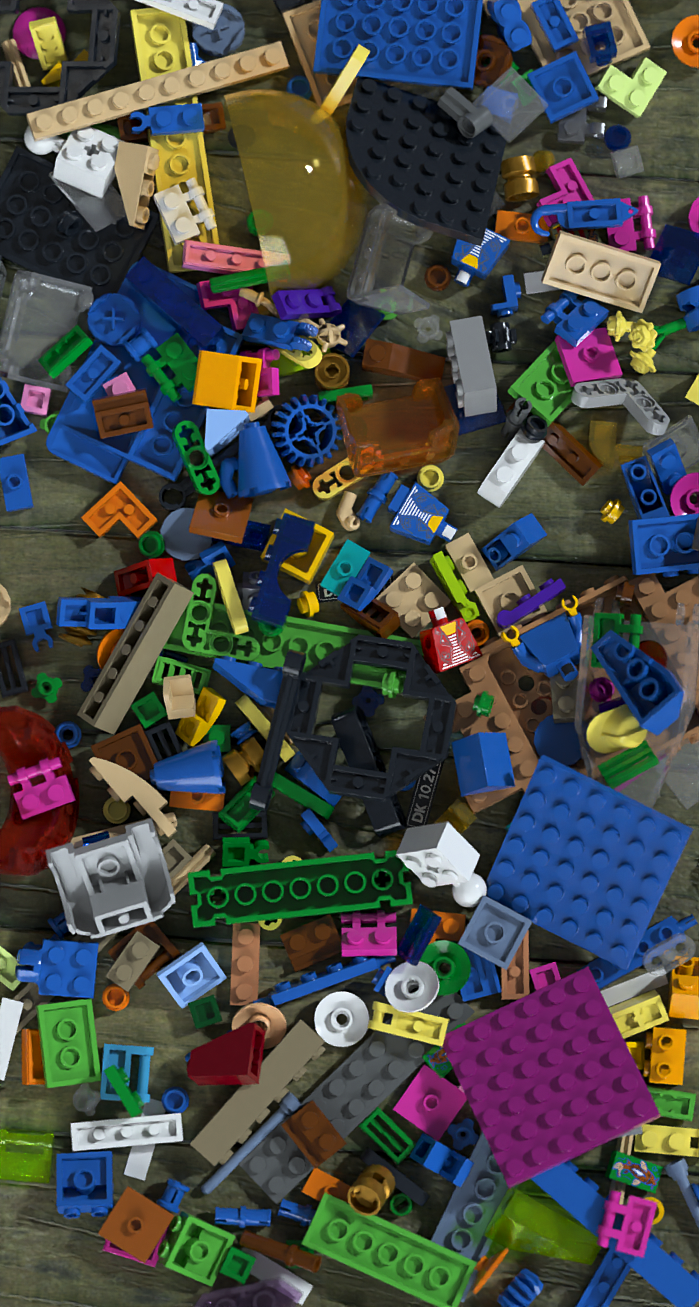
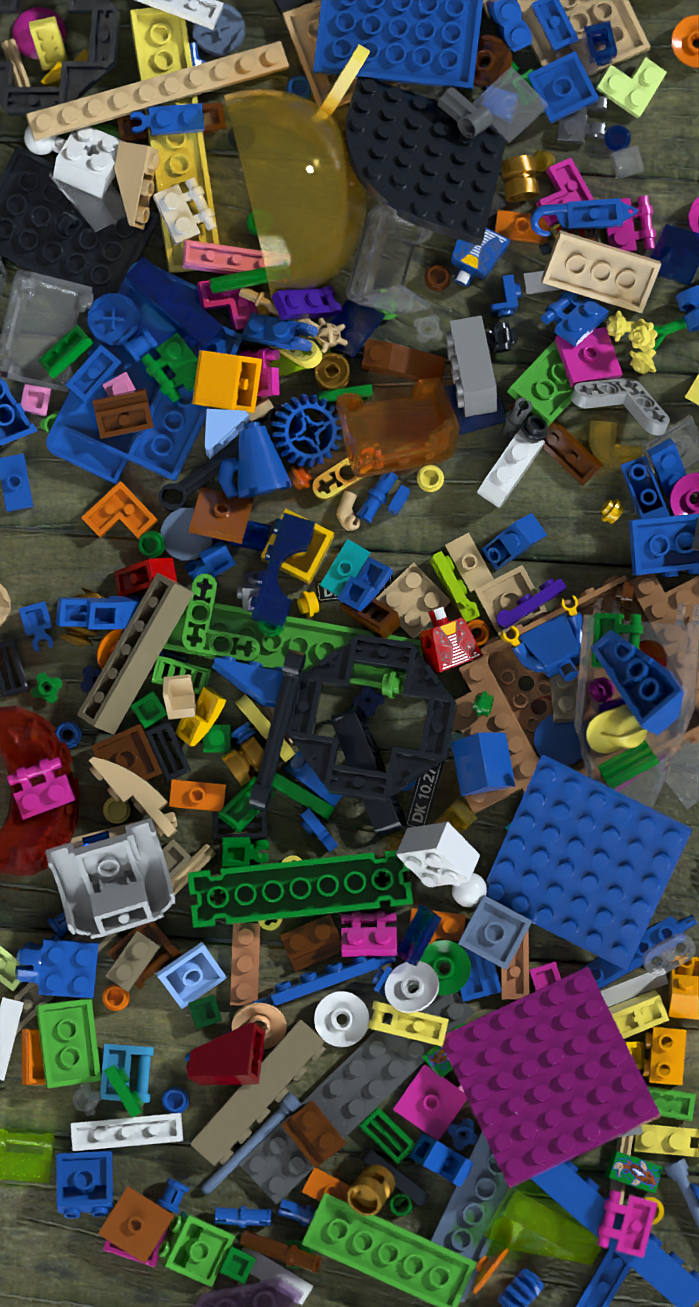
(141, 1154): white sticker -> none
(191, 771): blue cone -> none
(196, 479): green beam -> none
(230, 597): light yellow beam -> none
(422, 518): blue torso -> none

